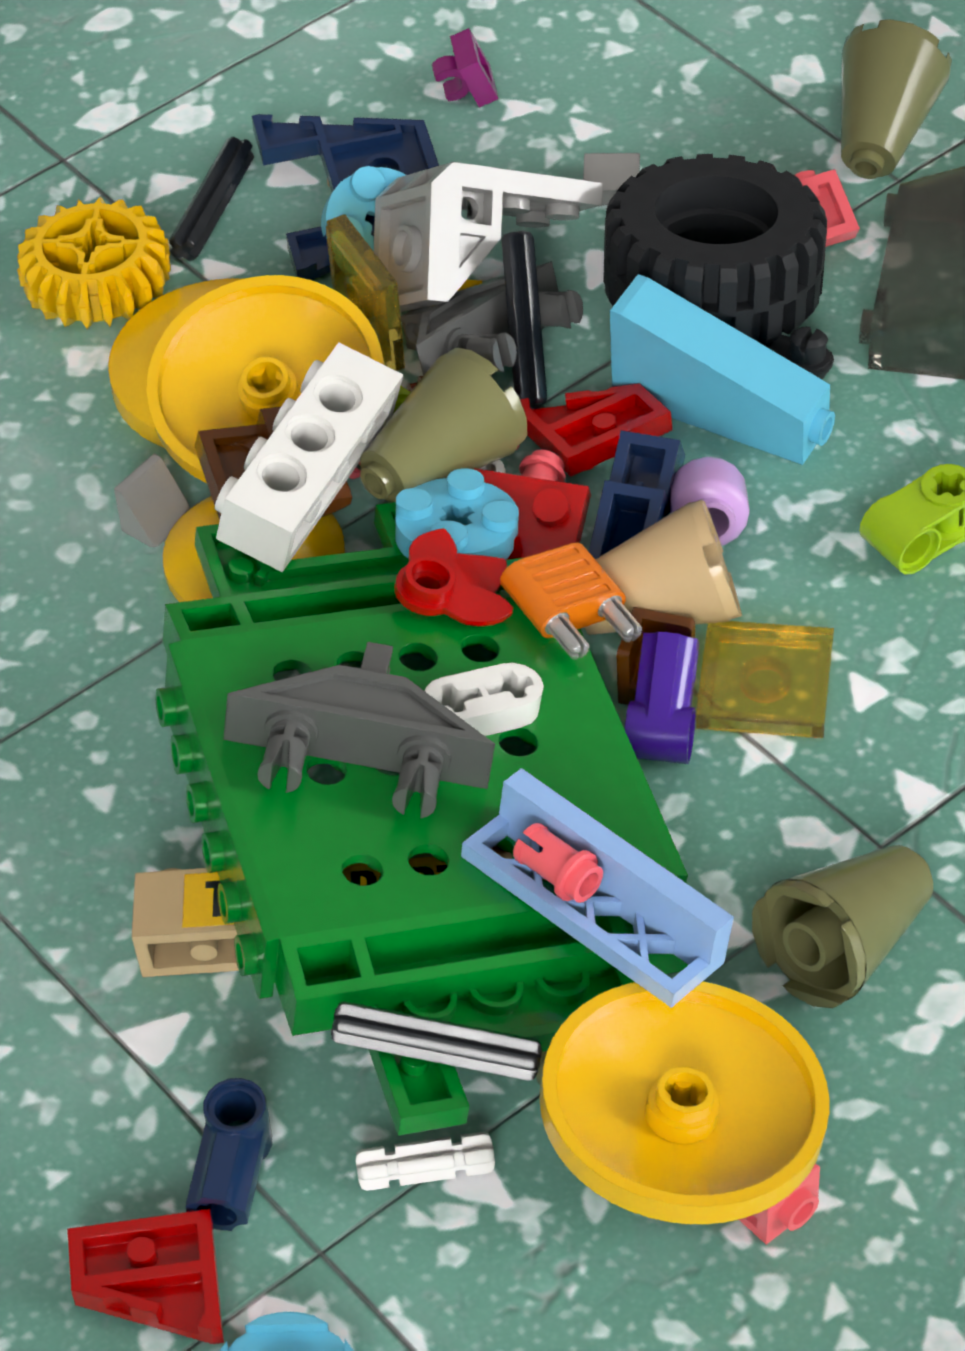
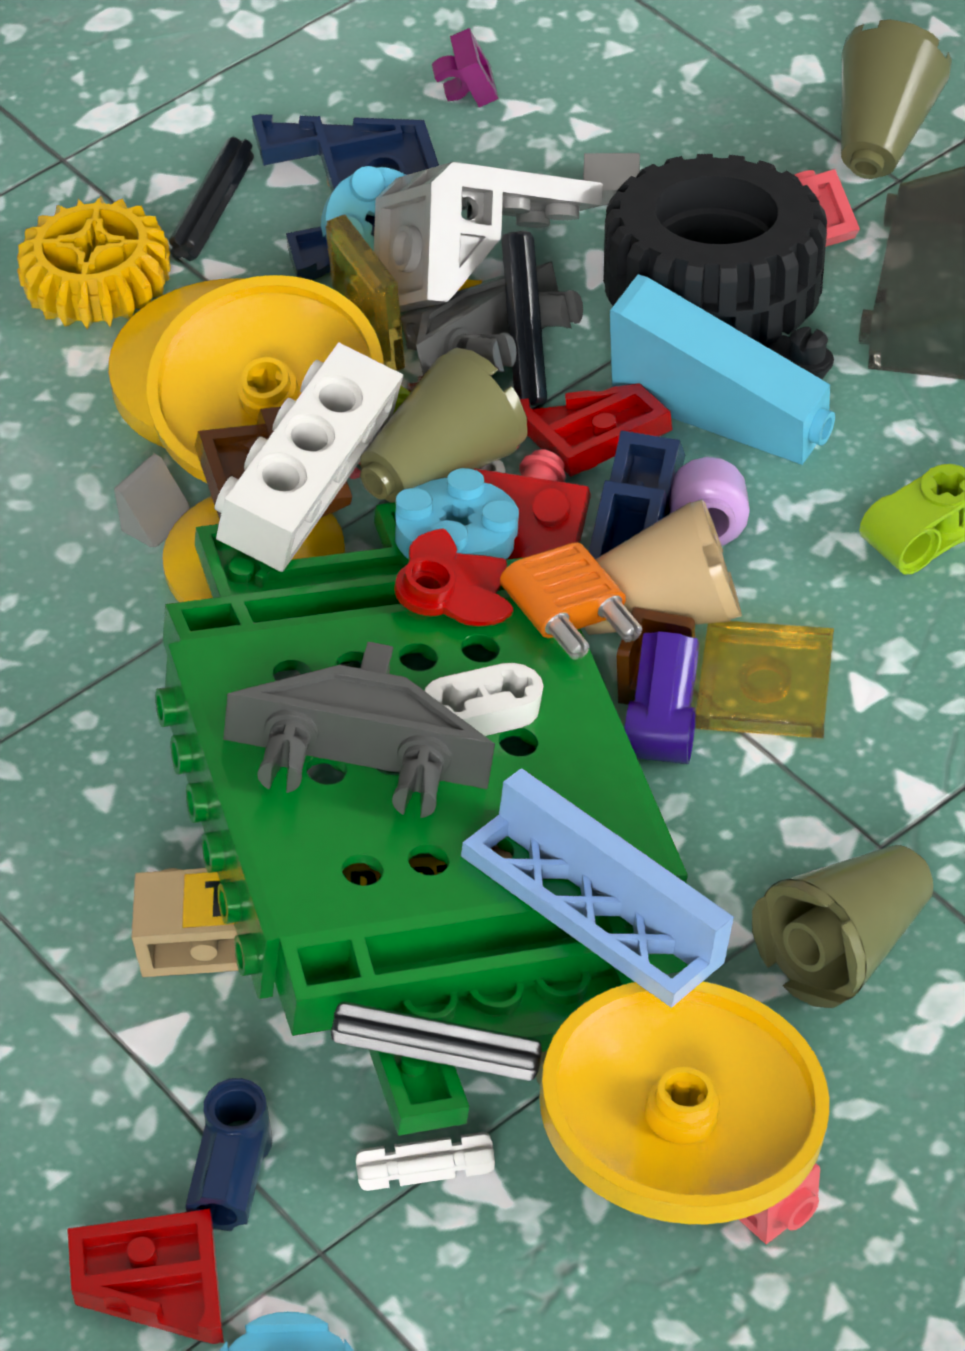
(571, 872): coral pin -> none

